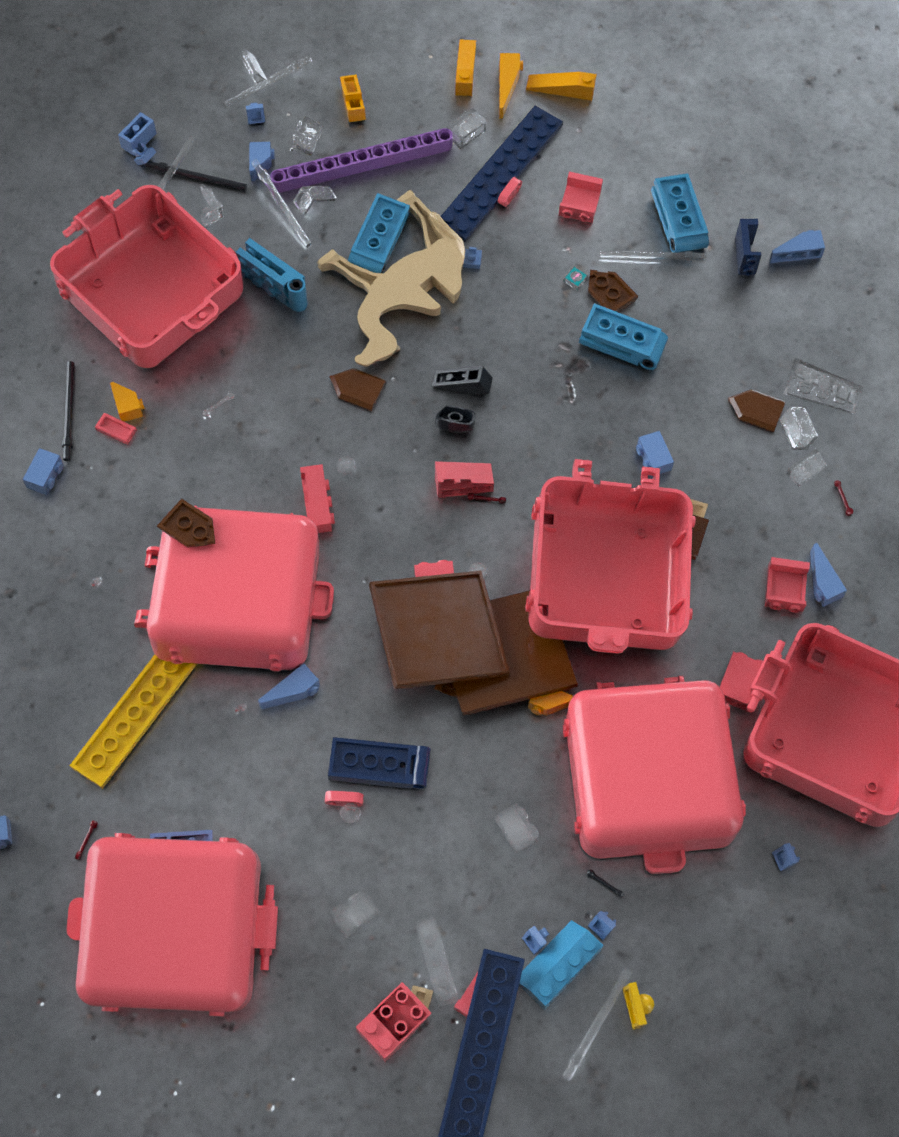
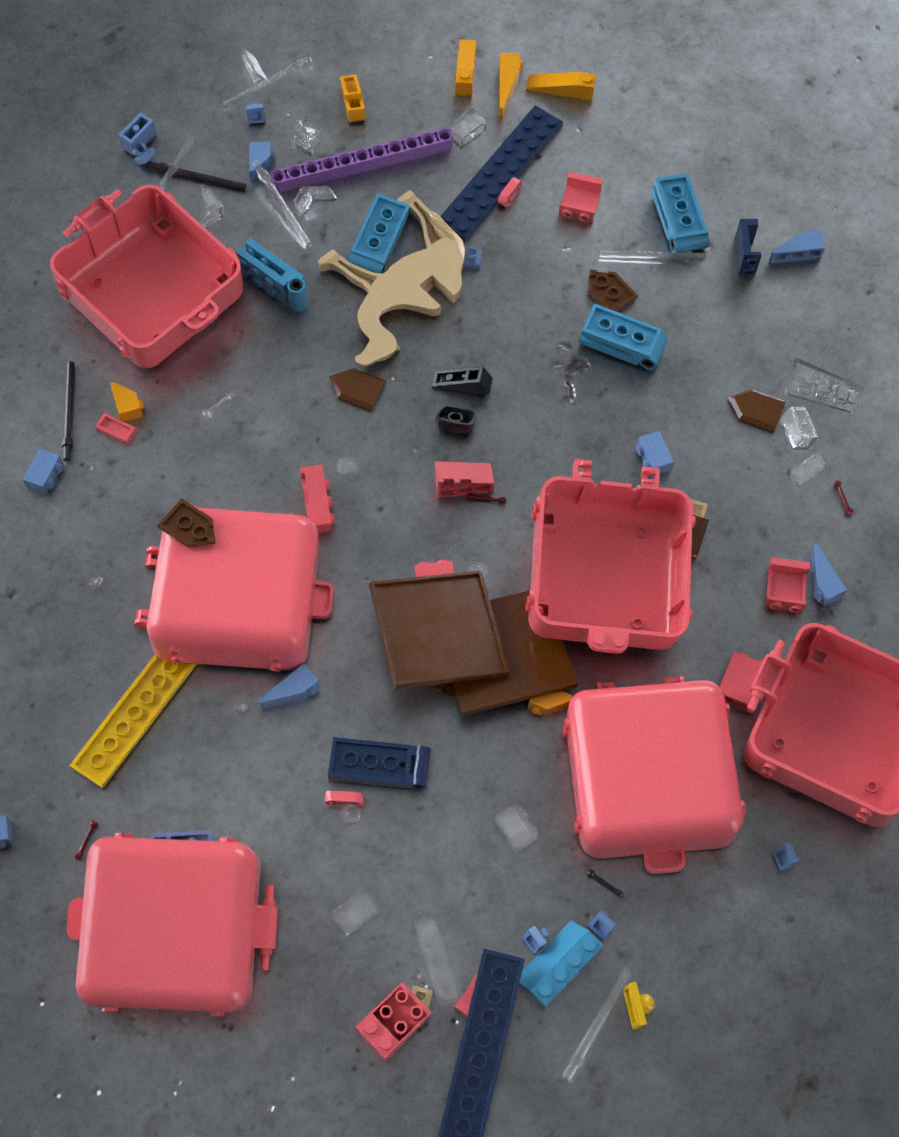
(575, 278): clear tile -> none

